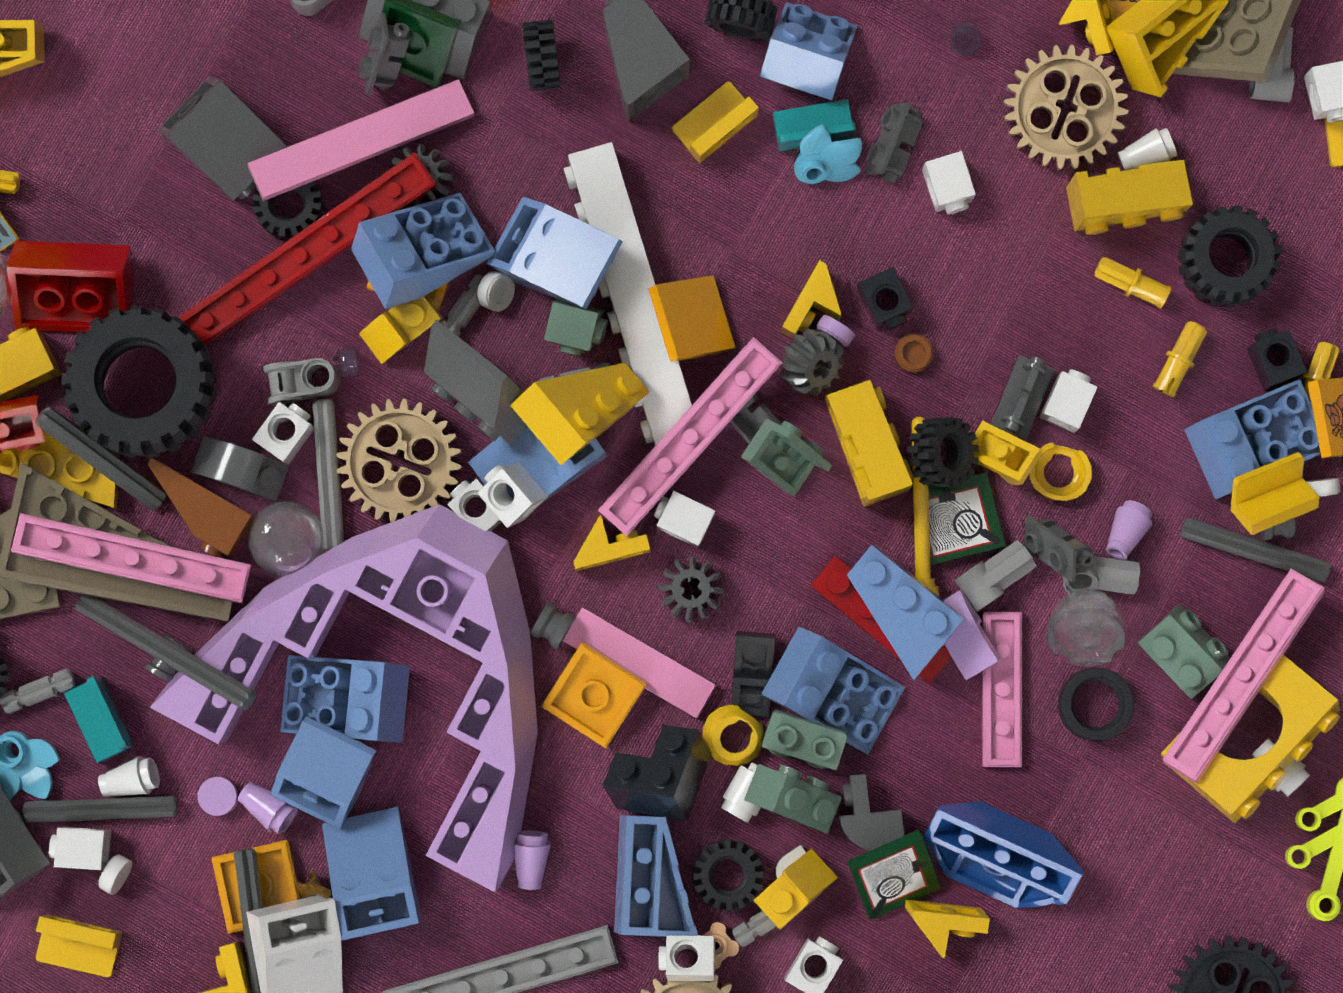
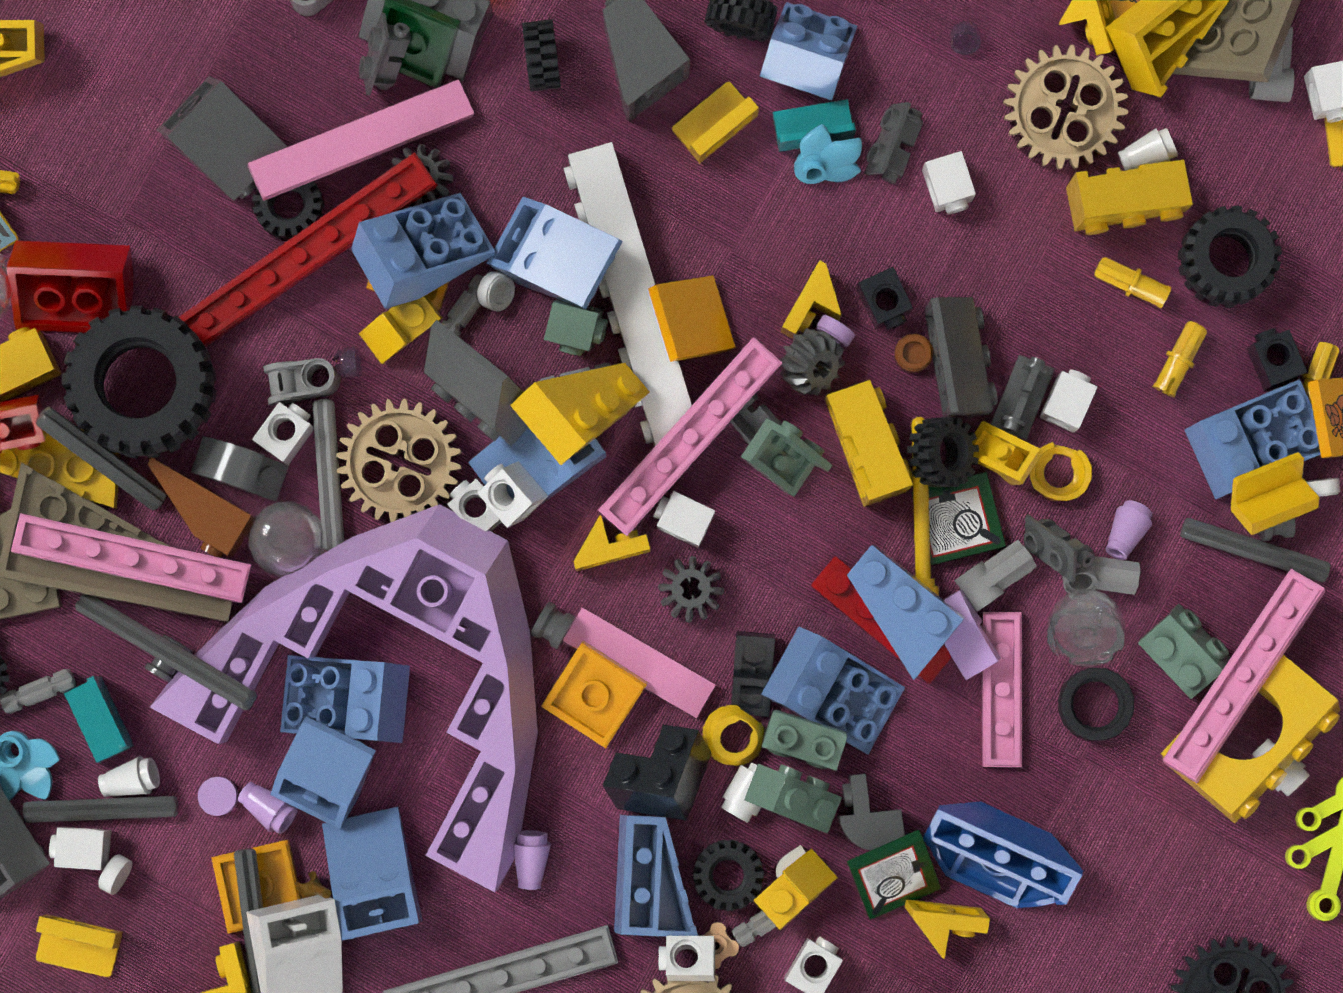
(960, 357): none -> dark grey slope

